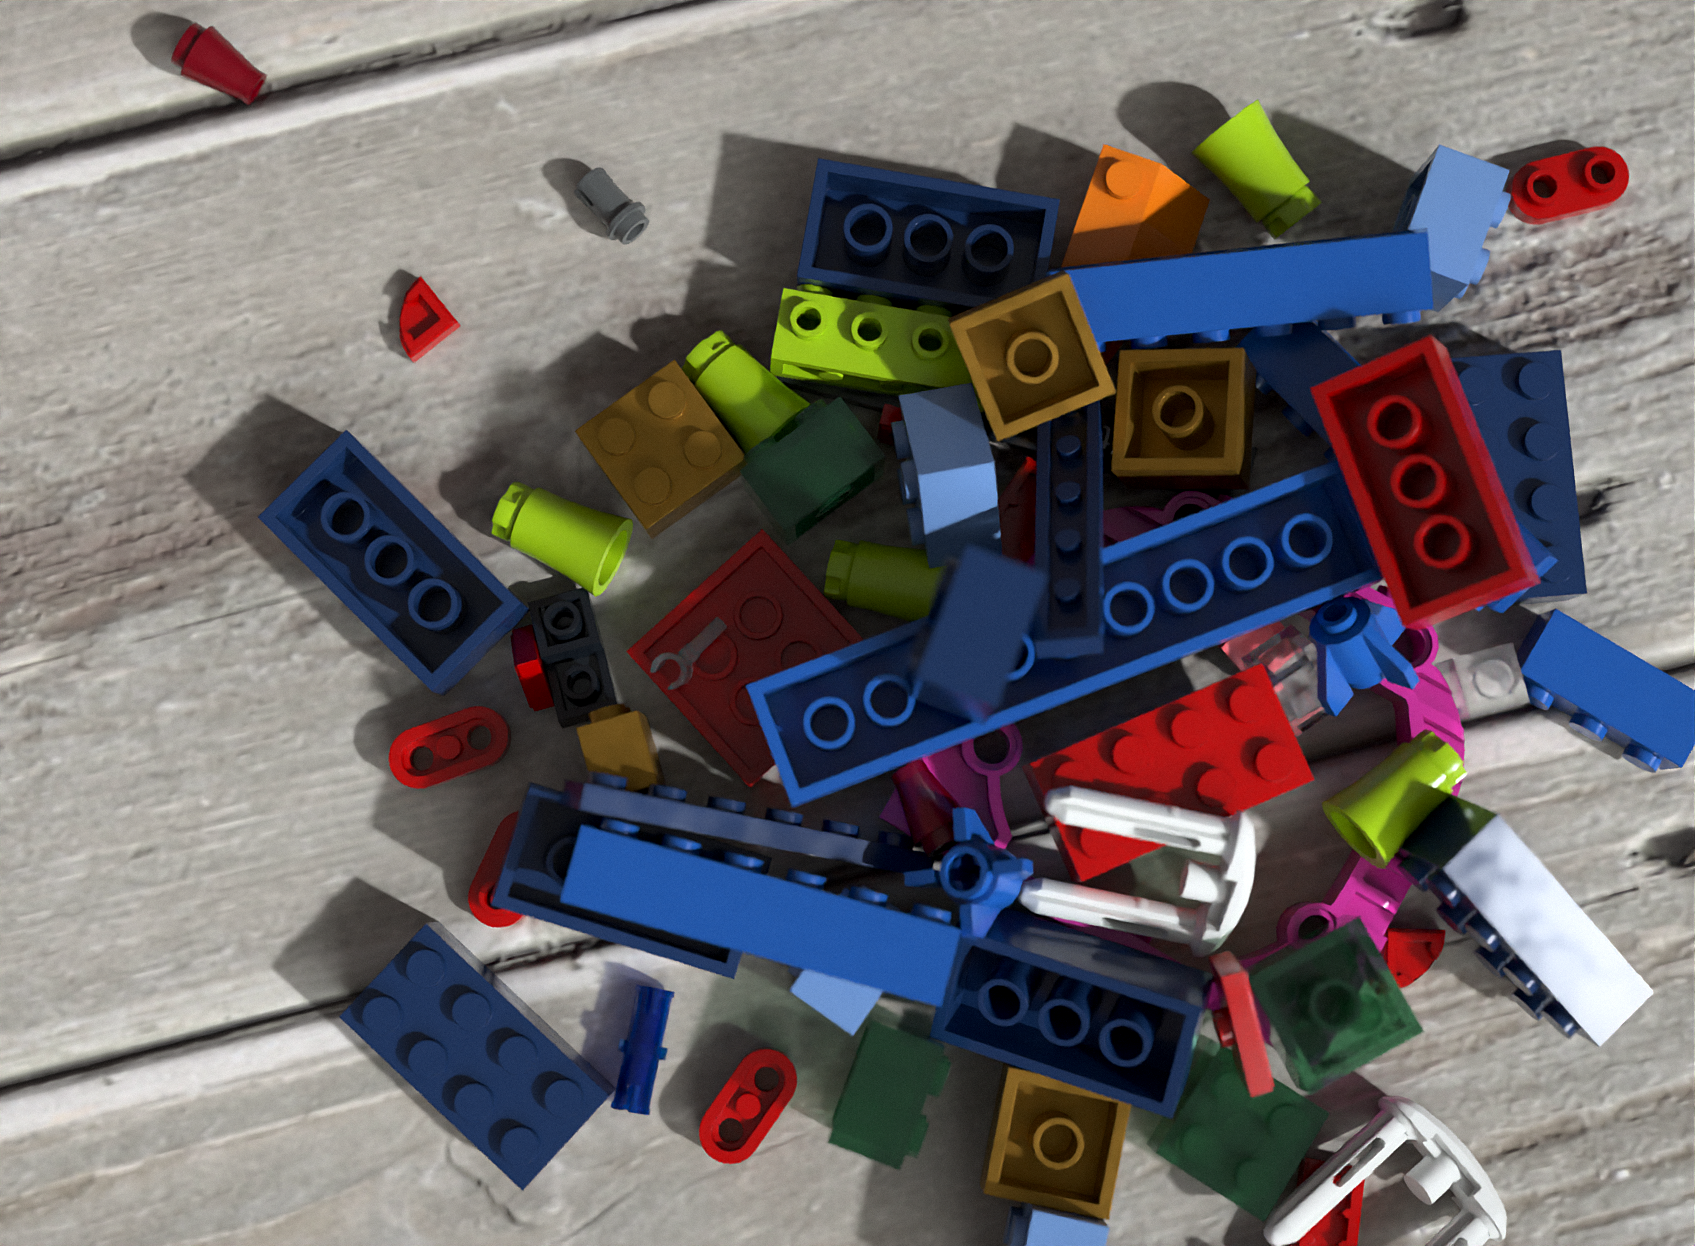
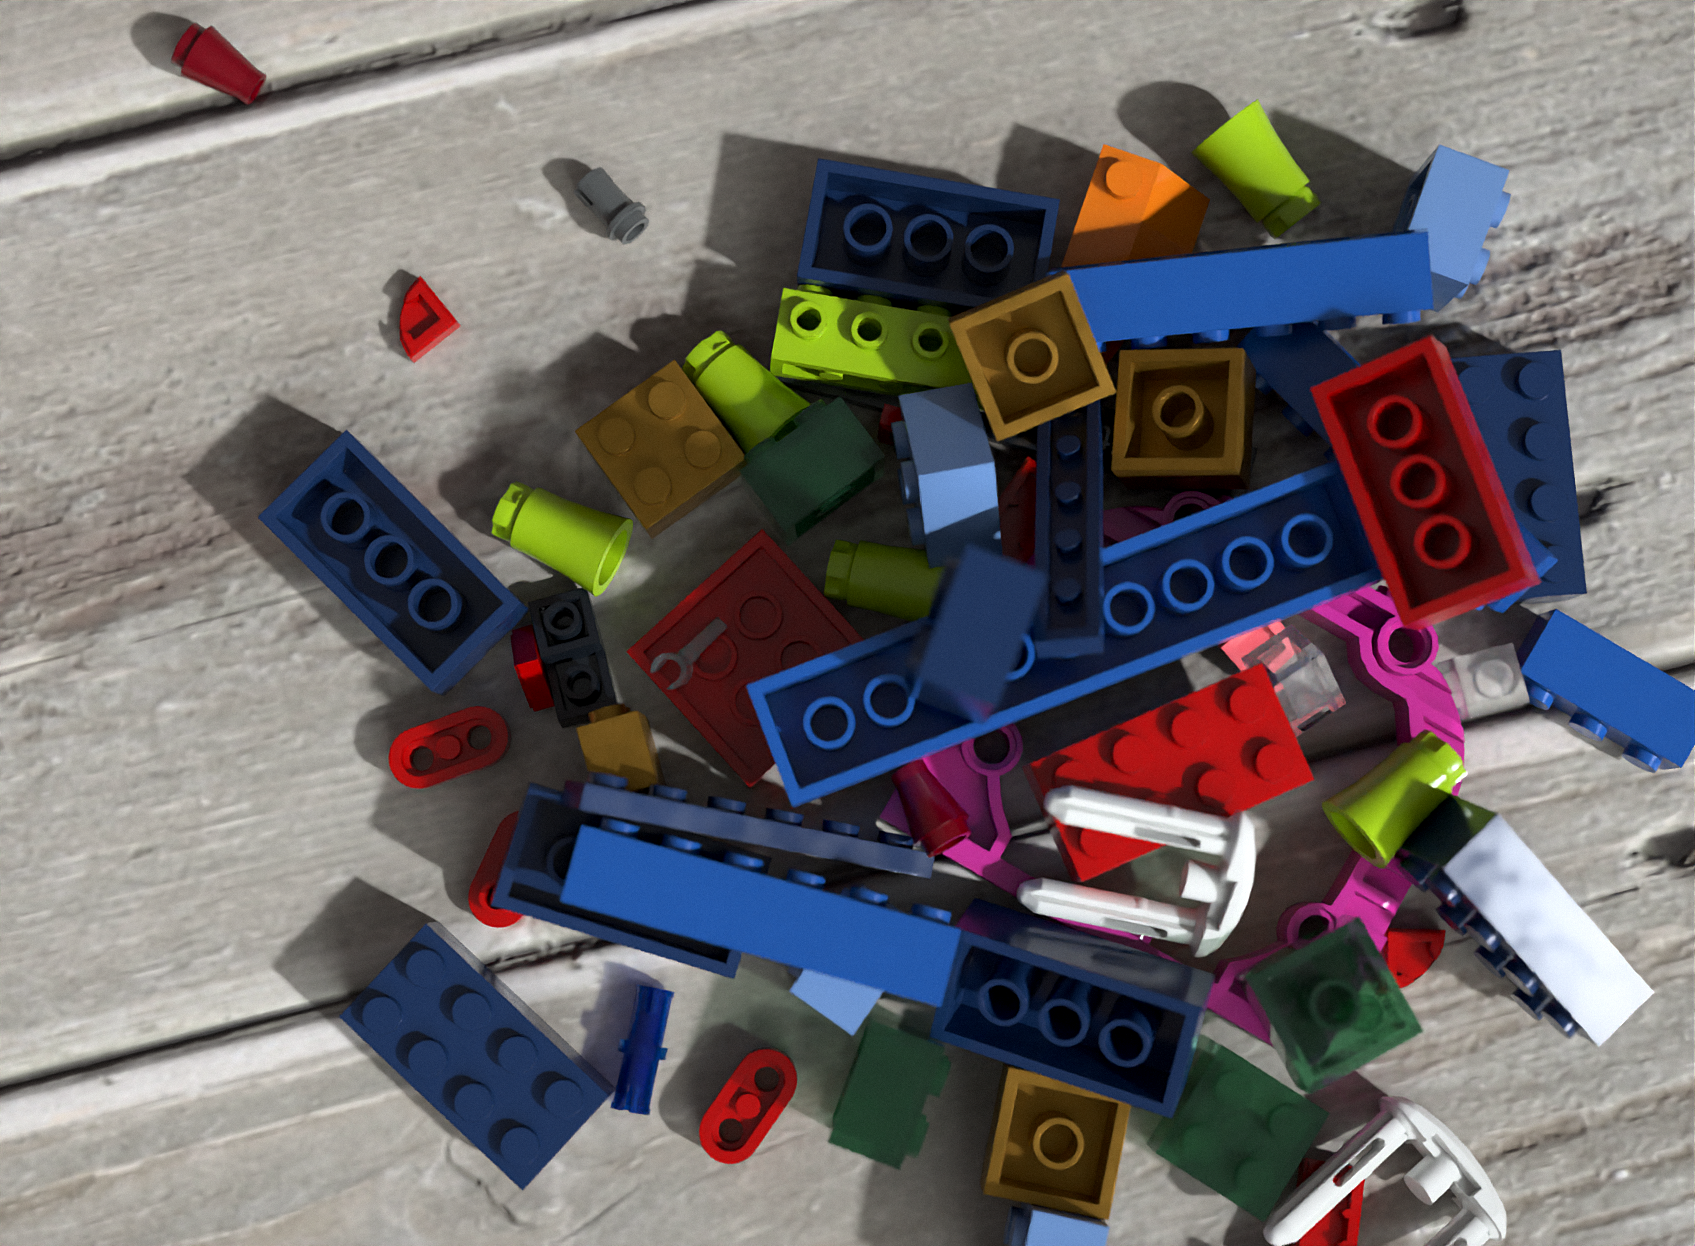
(975, 875): blue brick -> none
(1238, 1023): red plate -> none
(1356, 650): blue brick -> none
(1570, 185): red plate -> none

